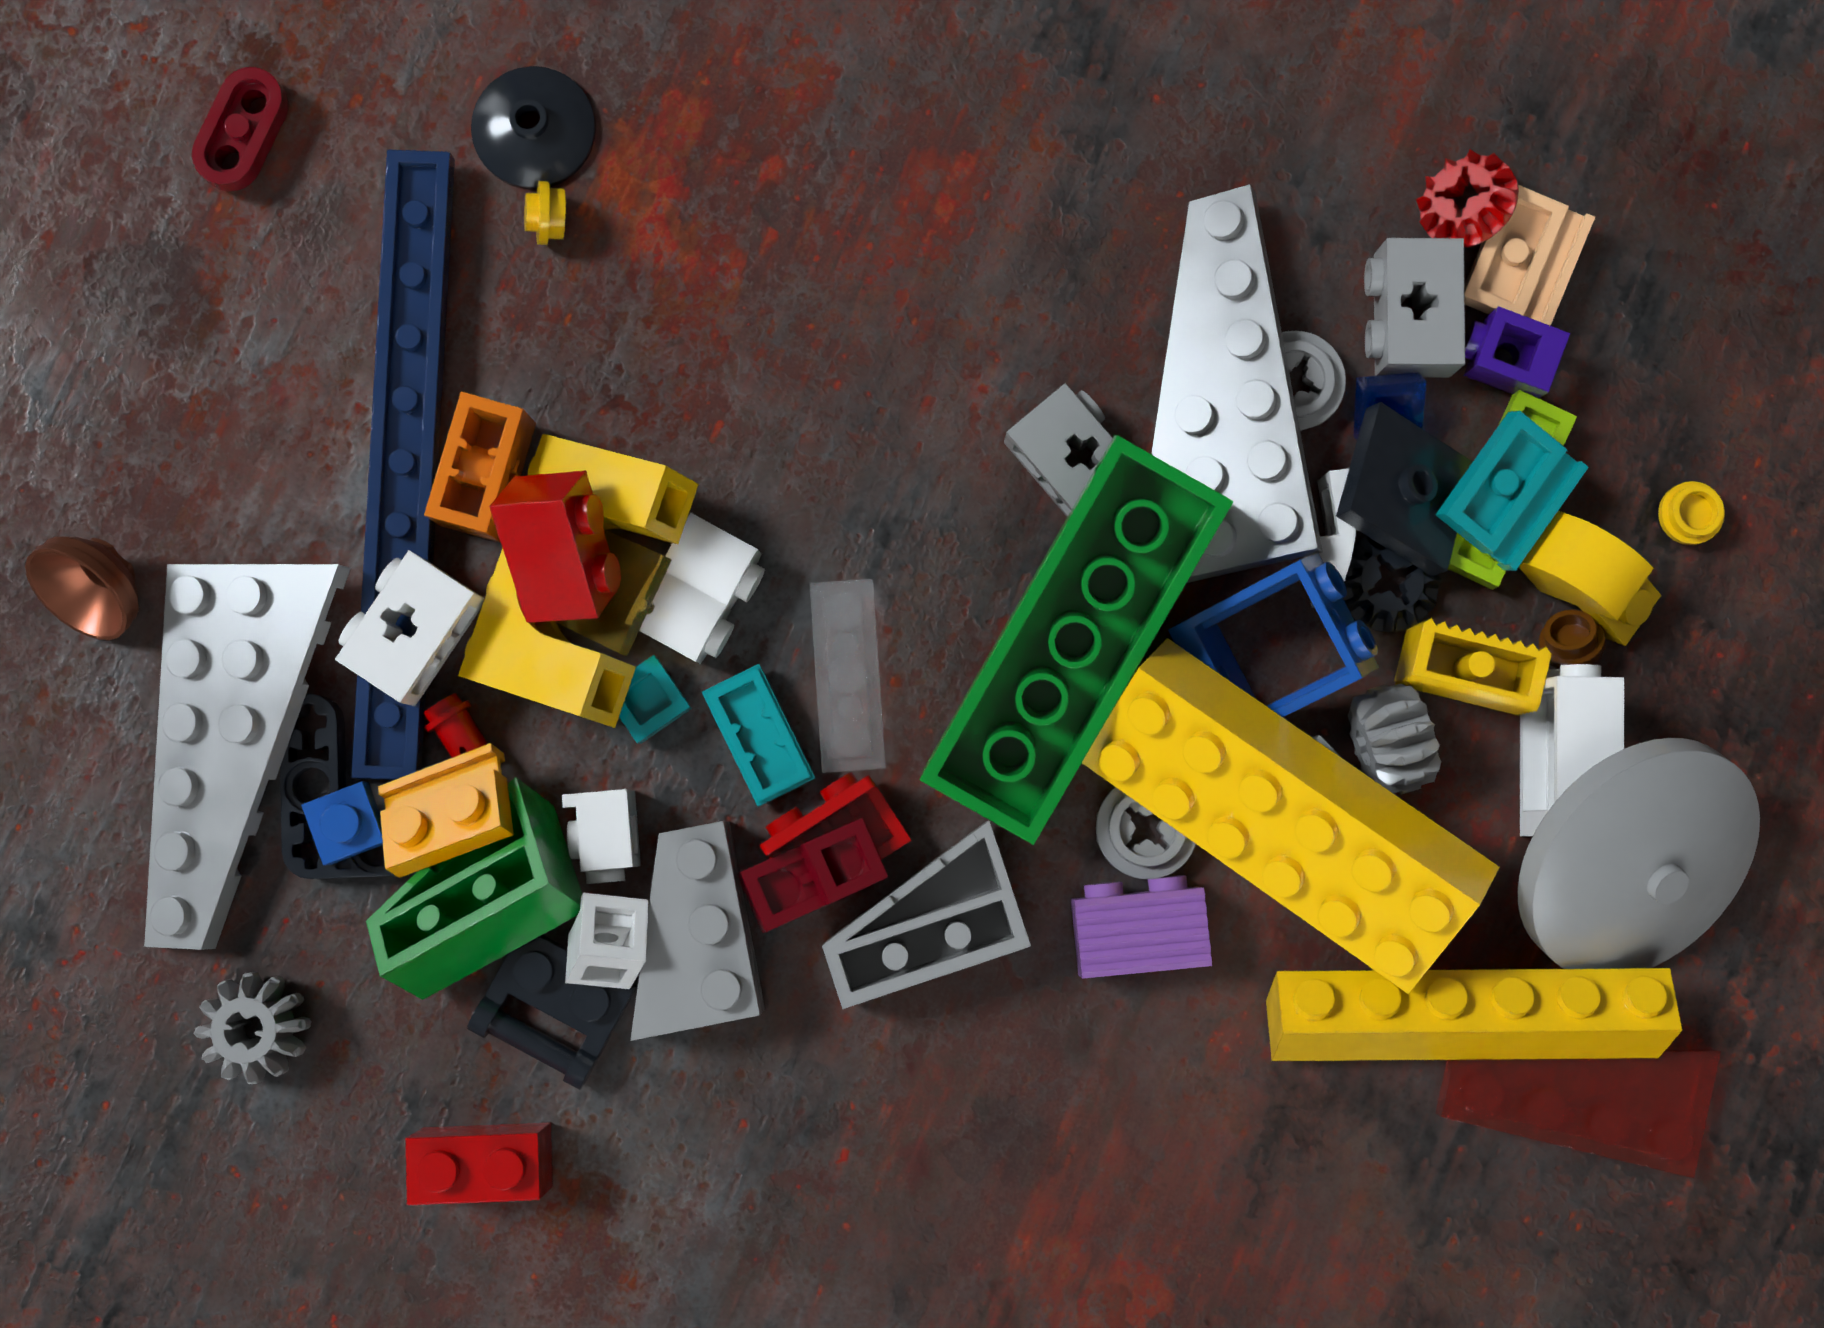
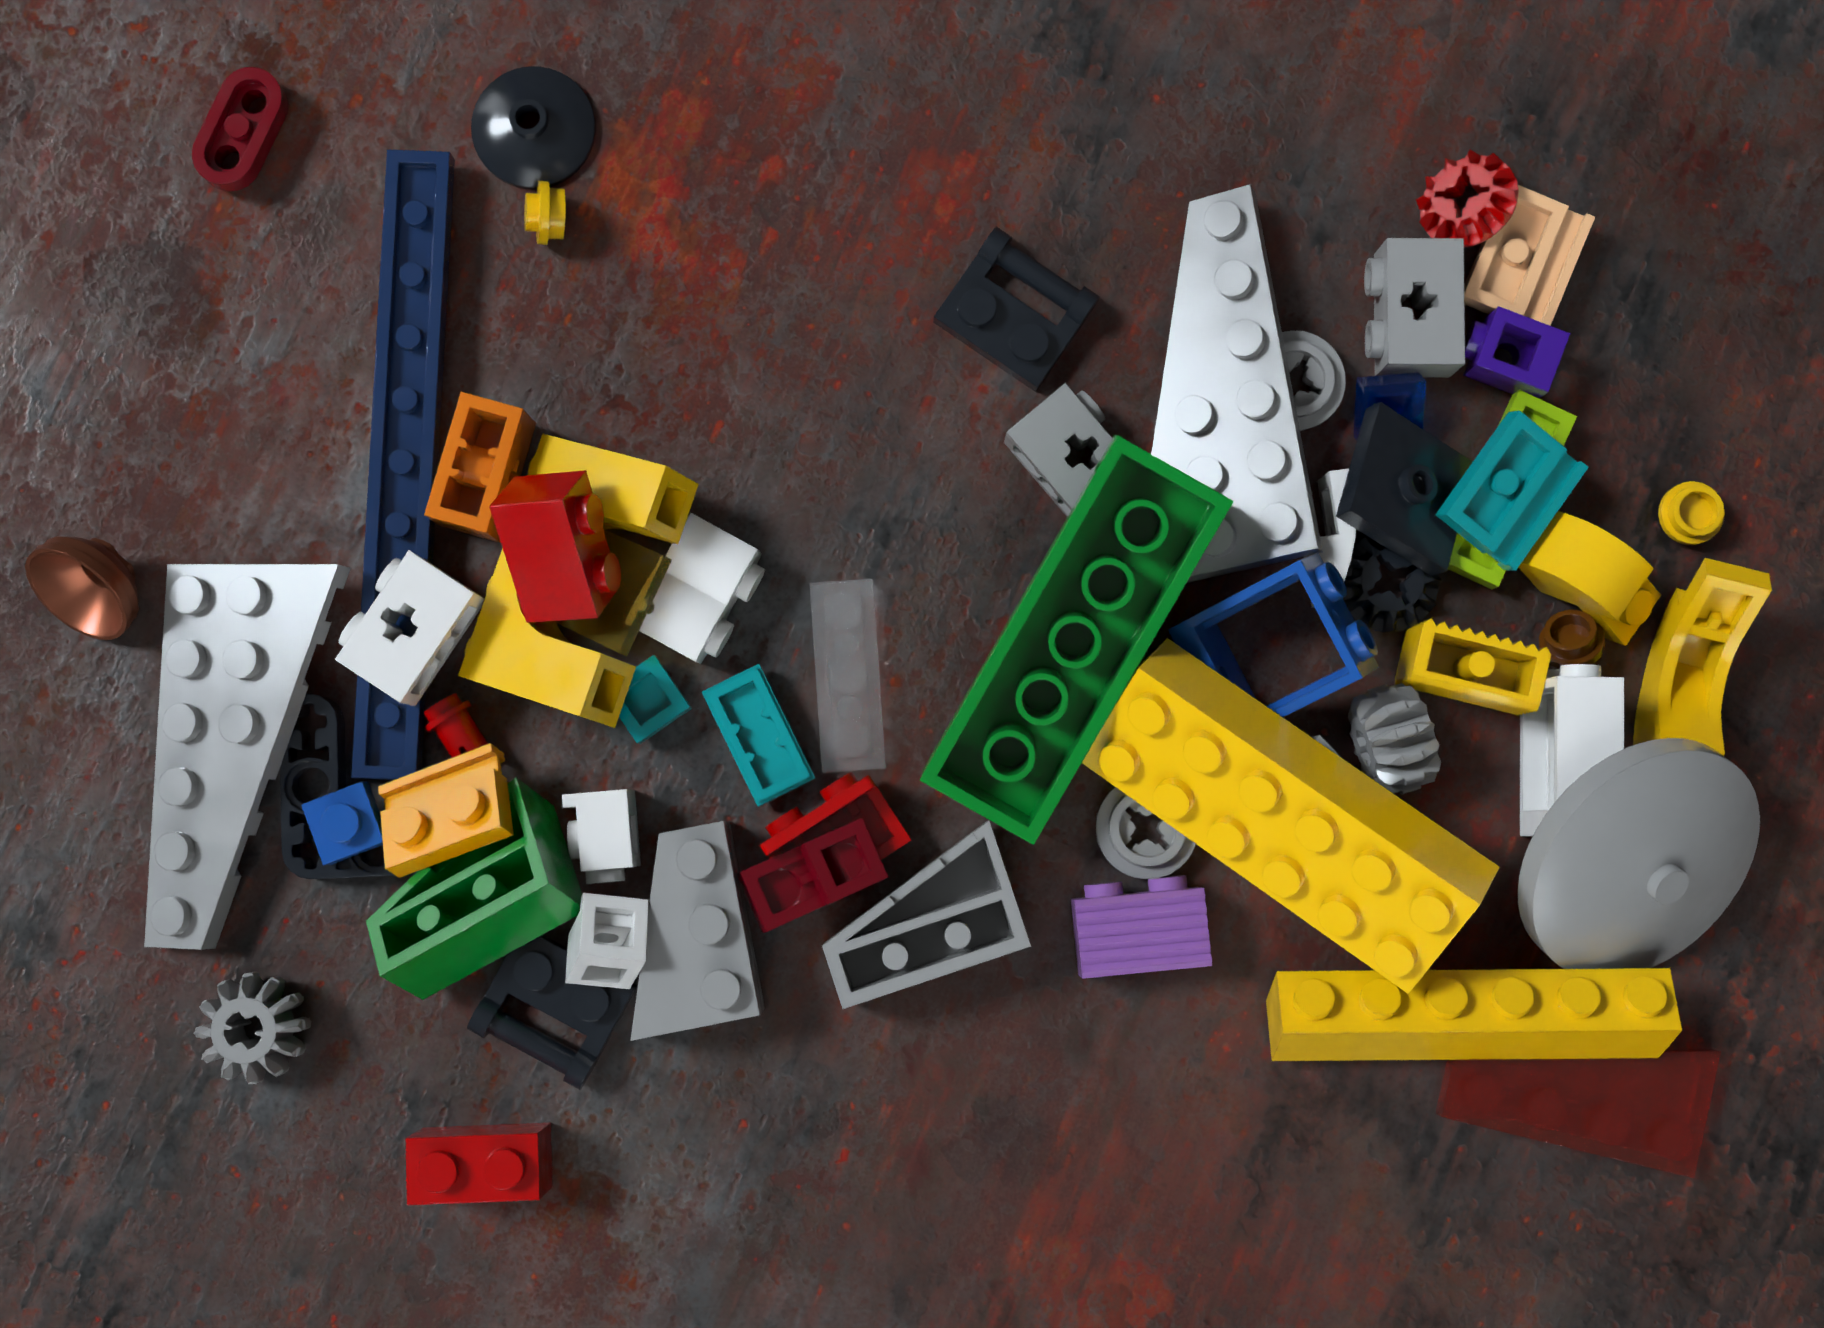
(1004, 326): none -> black plate
(1694, 654): none -> yellow arch

